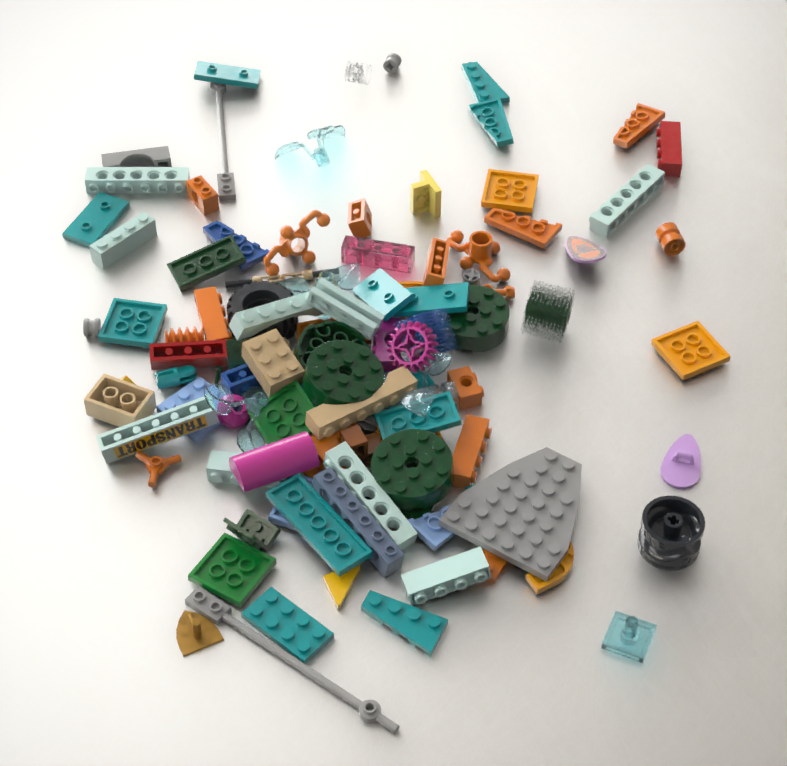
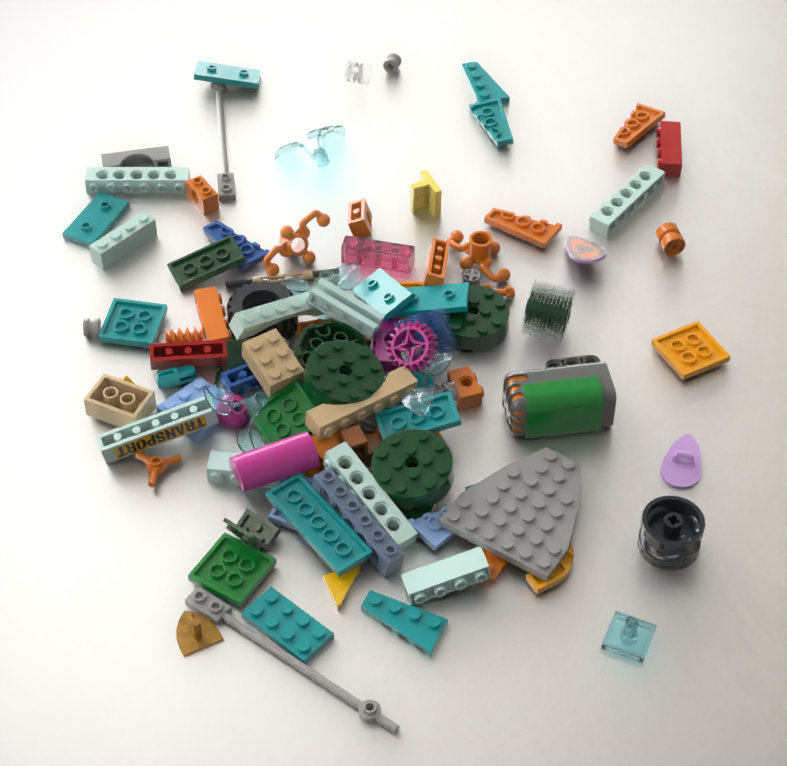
(469, 449): orange brick -> none
(510, 190): light orange plate -> none
(560, 399): none -> piece

